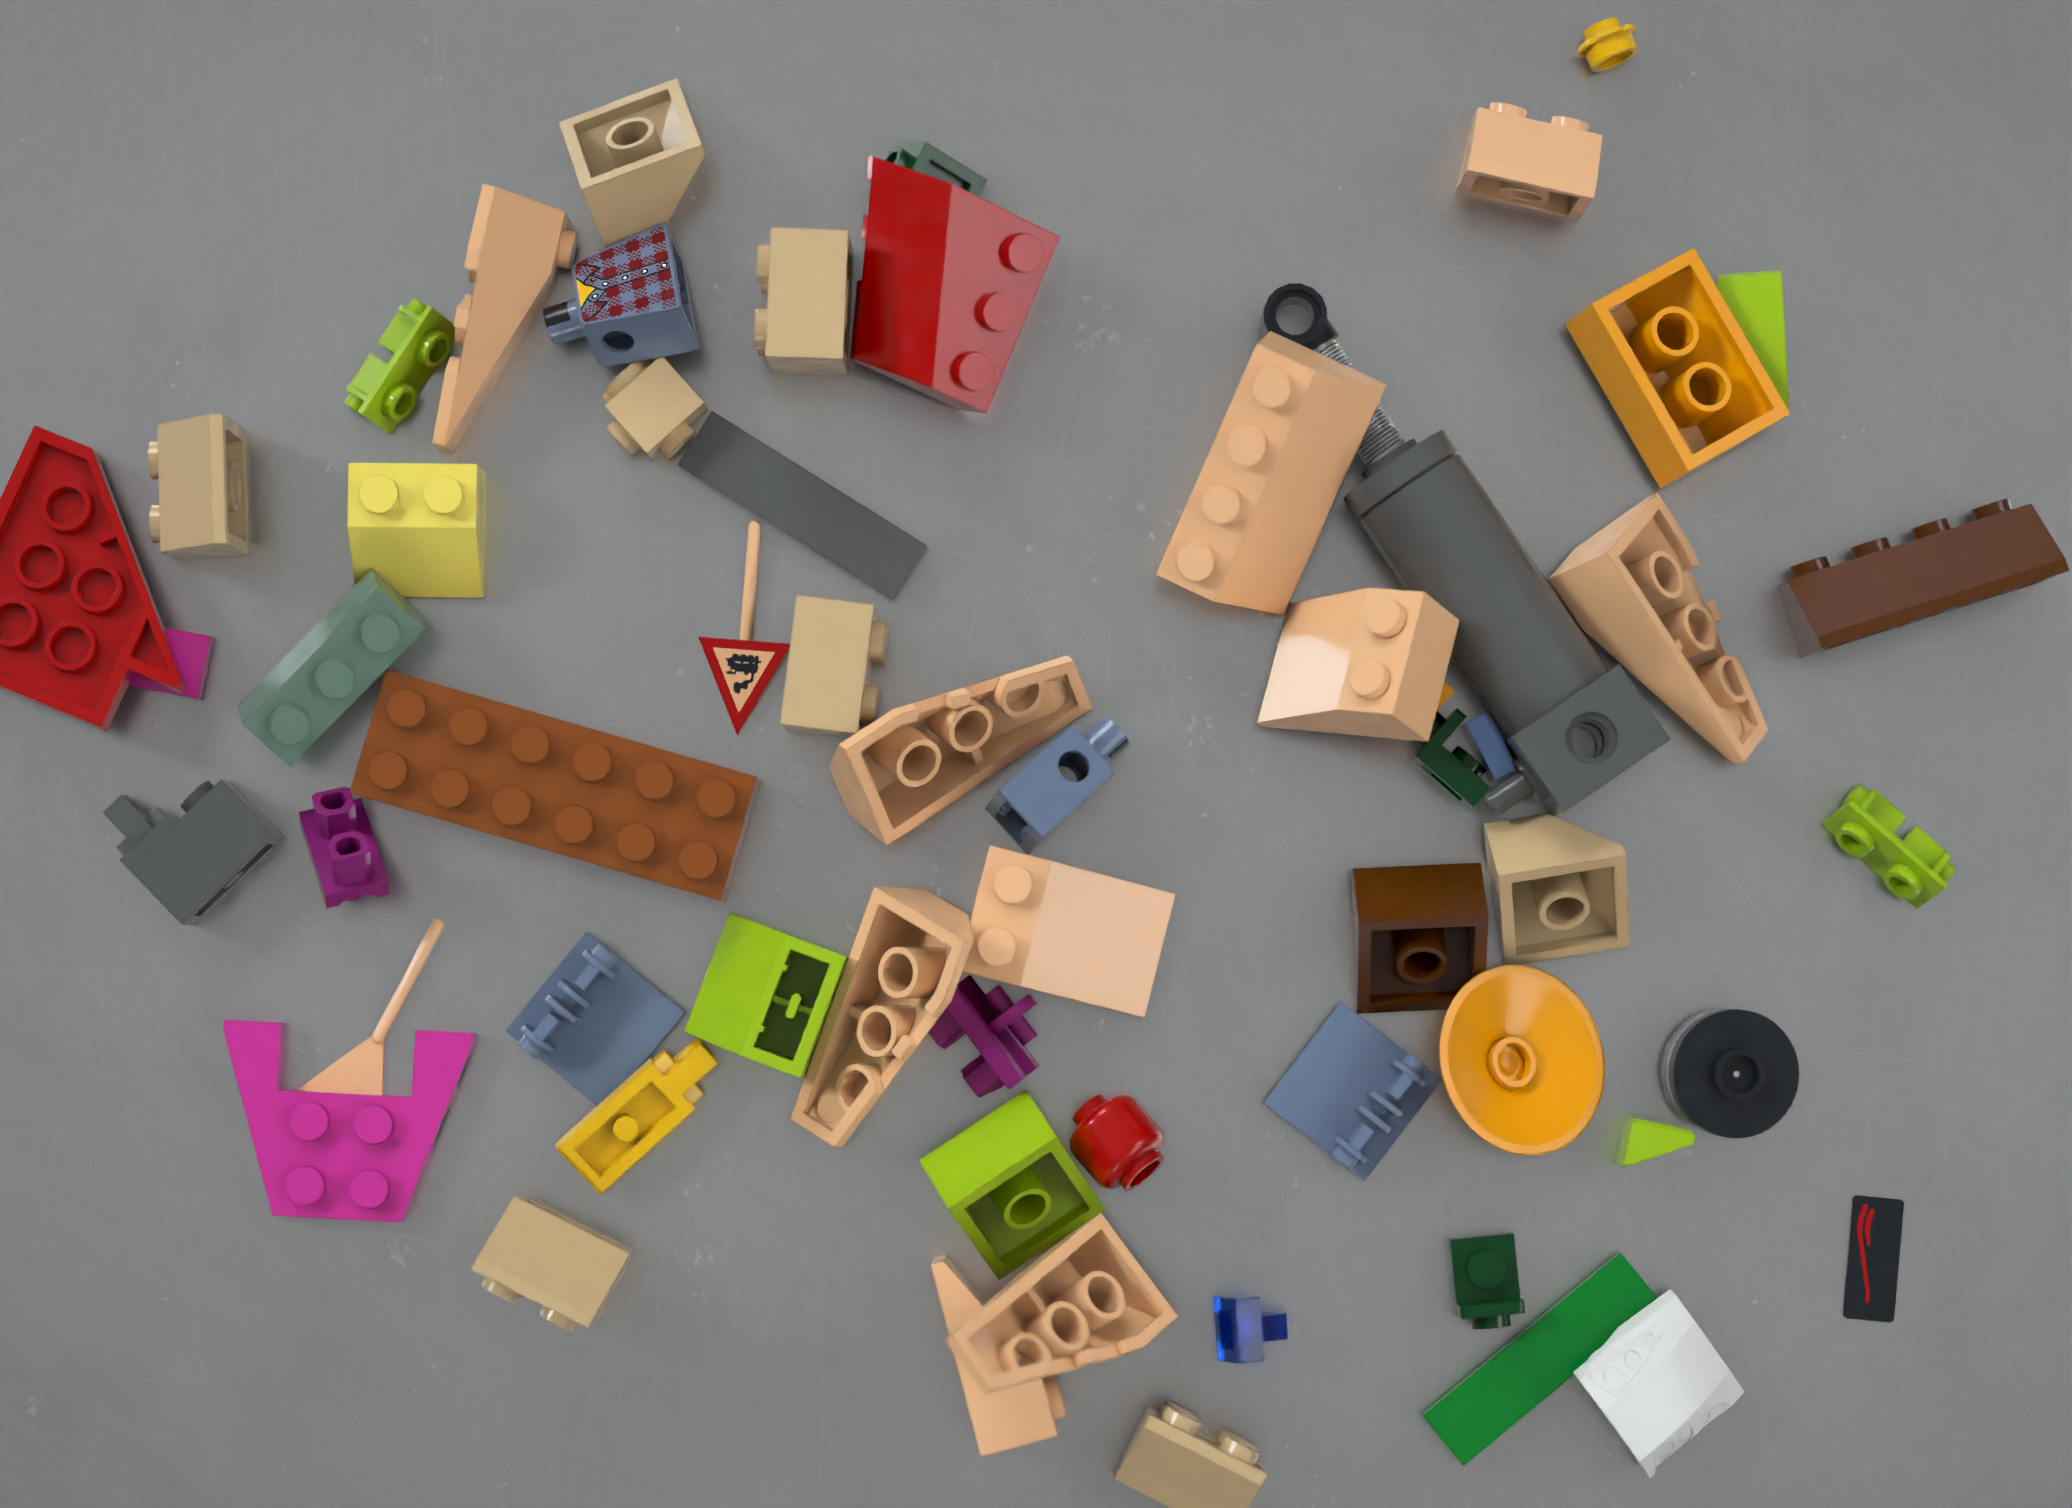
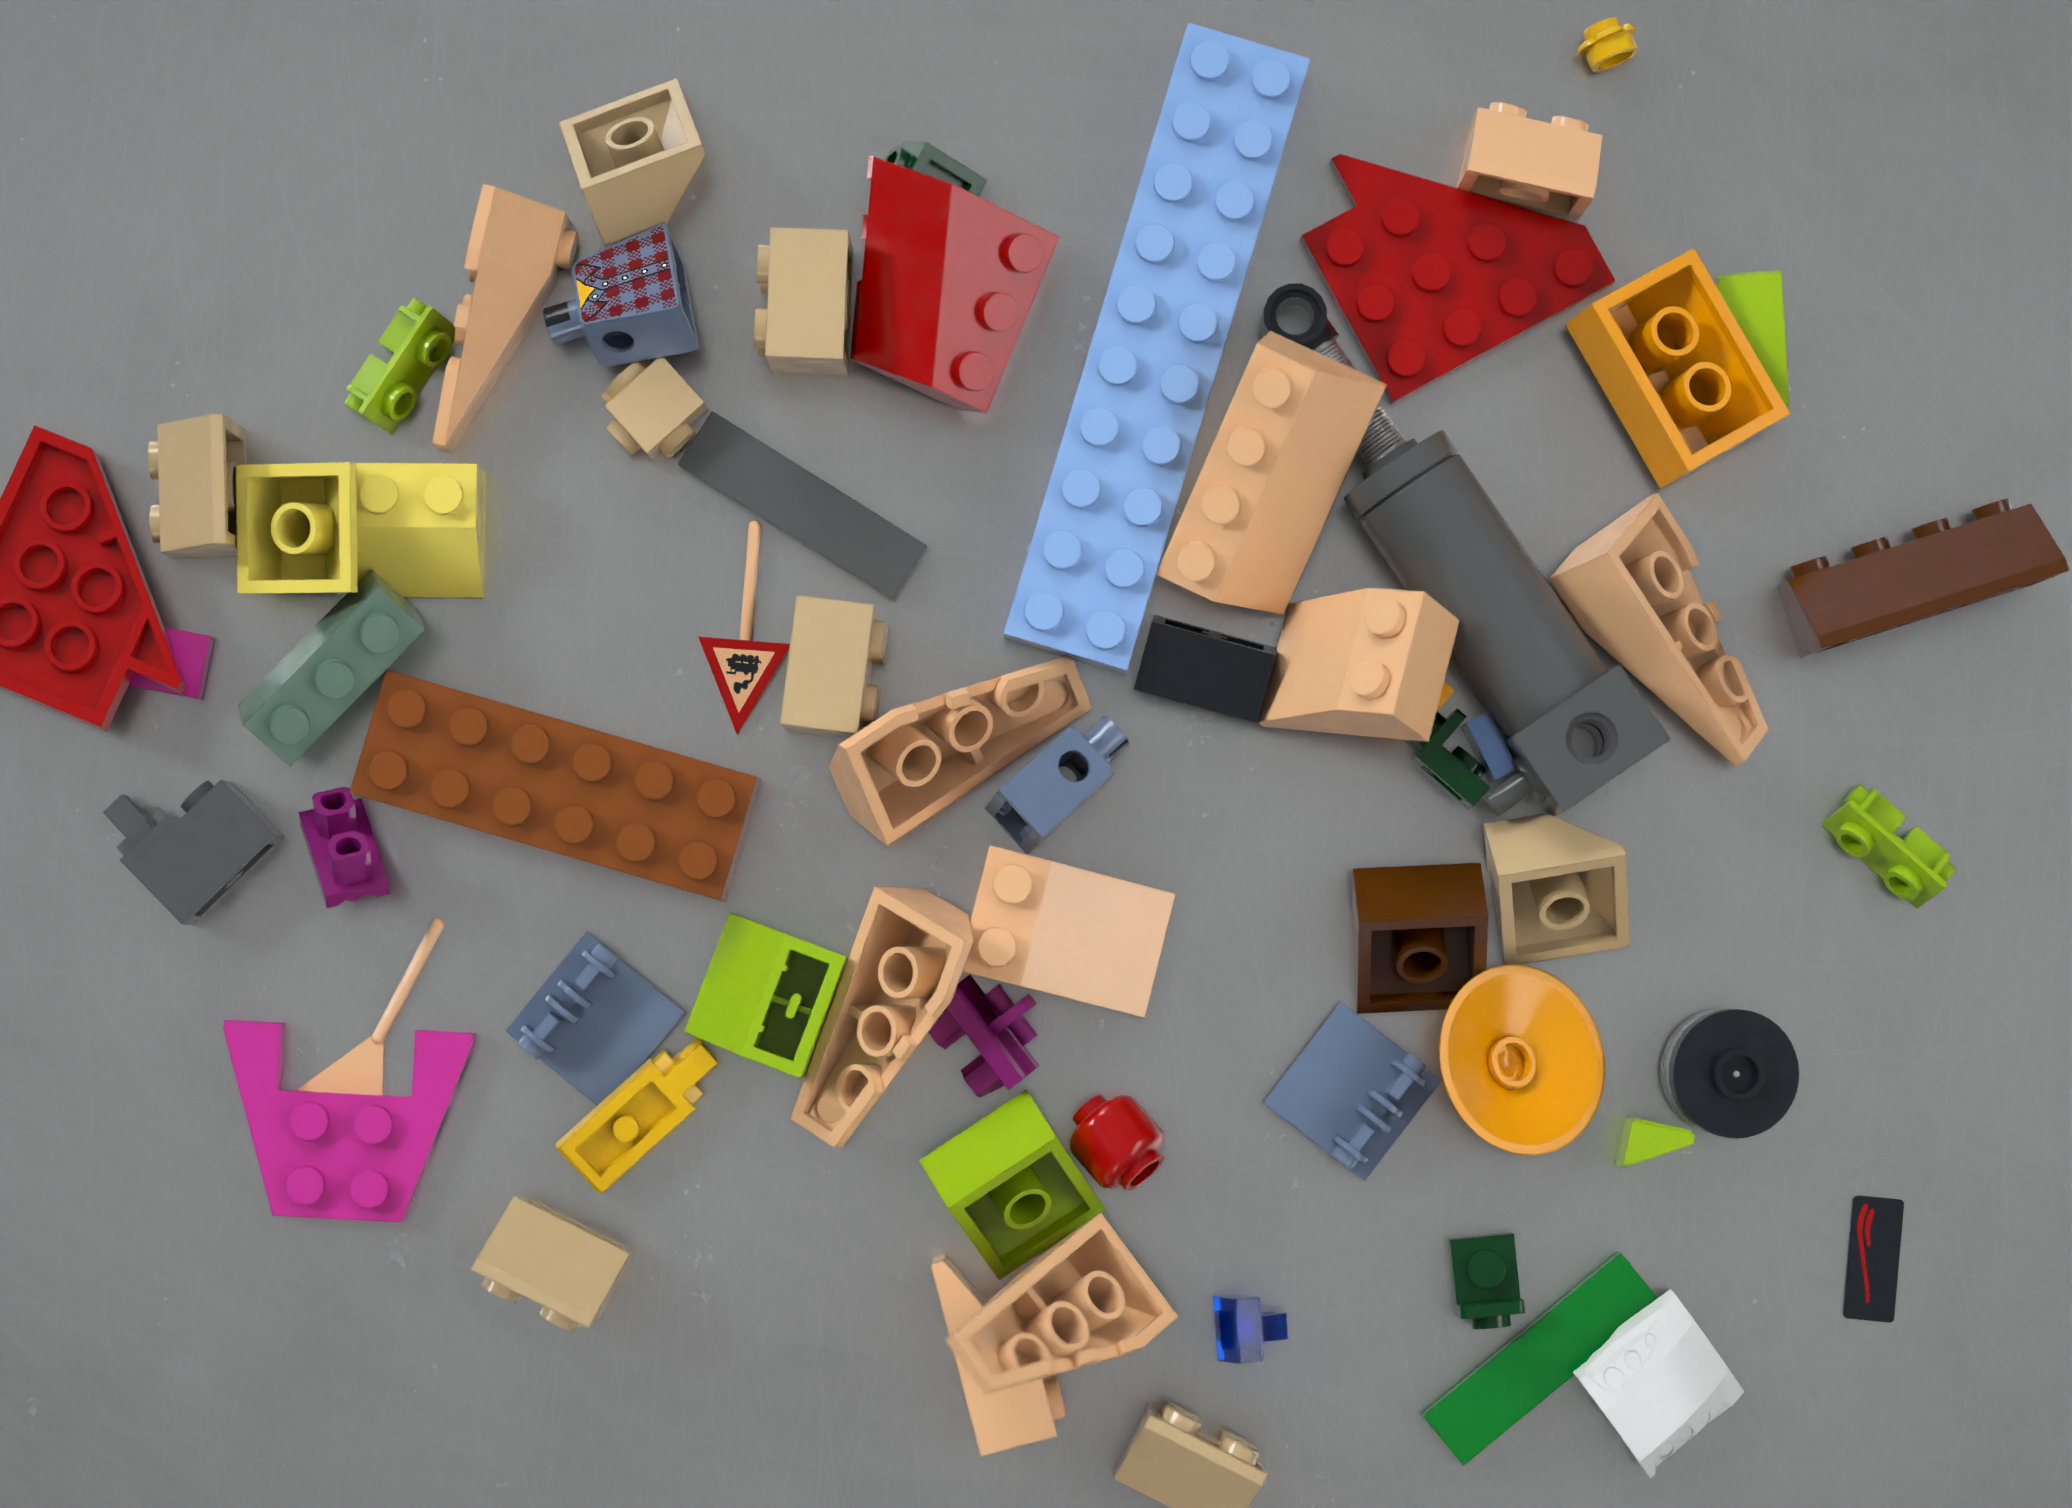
(296, 528): none -> light yellow slope
(1156, 349): none -> light blue brick
(1205, 668): none -> black hinge
(1443, 271): none -> red wing

